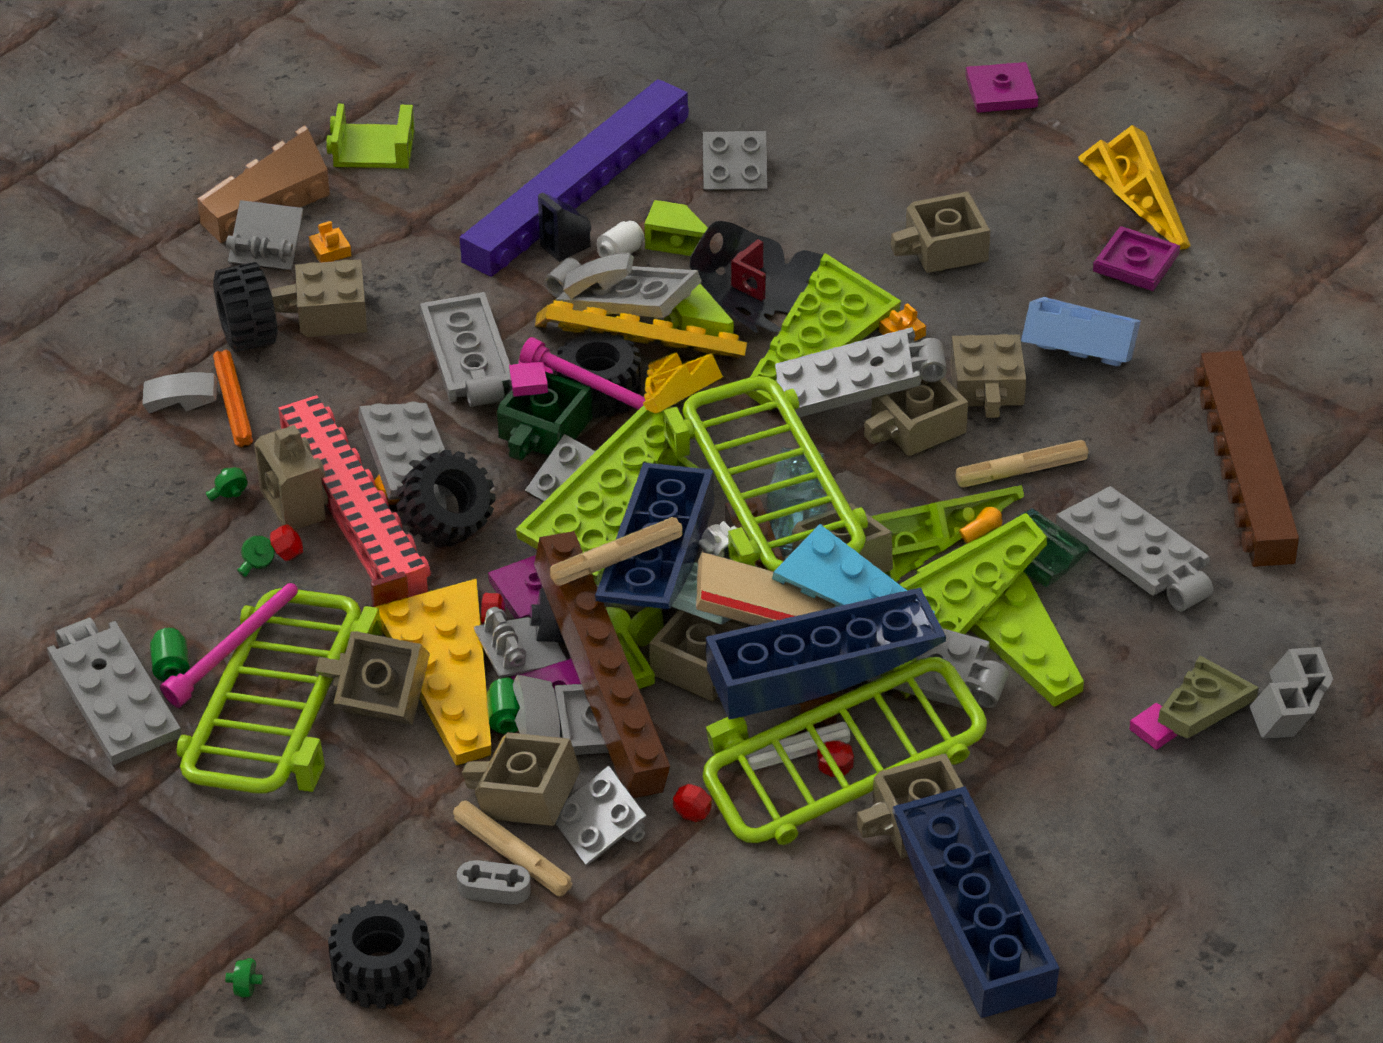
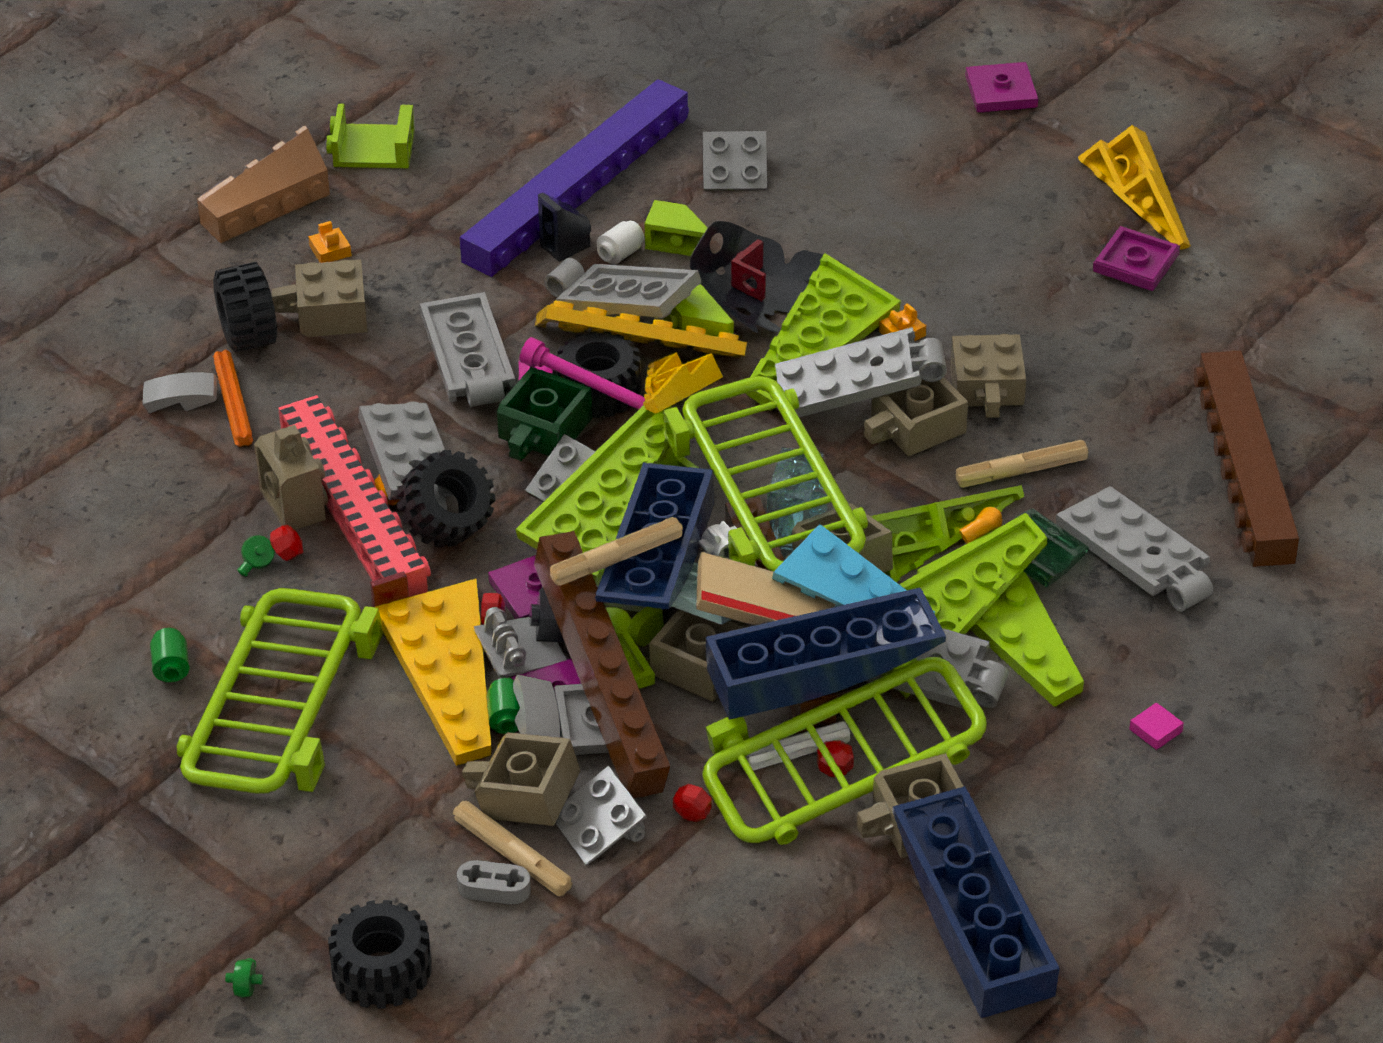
(117, 700): light grey hinge -> none
(179, 688): dark pink piece -> none
(228, 484): green piece -> none
(265, 235): light grey hinge -> none
(378, 677): dark tan hinge -> none
(528, 379): dark pink tile -> none
(604, 271): light grey slope -> none
(944, 233): dark tan hinge -> none
(1080, 330): light blue wedge -> none
(1205, 698): olive wing -> none
(1294, 695): light grey brick -> none

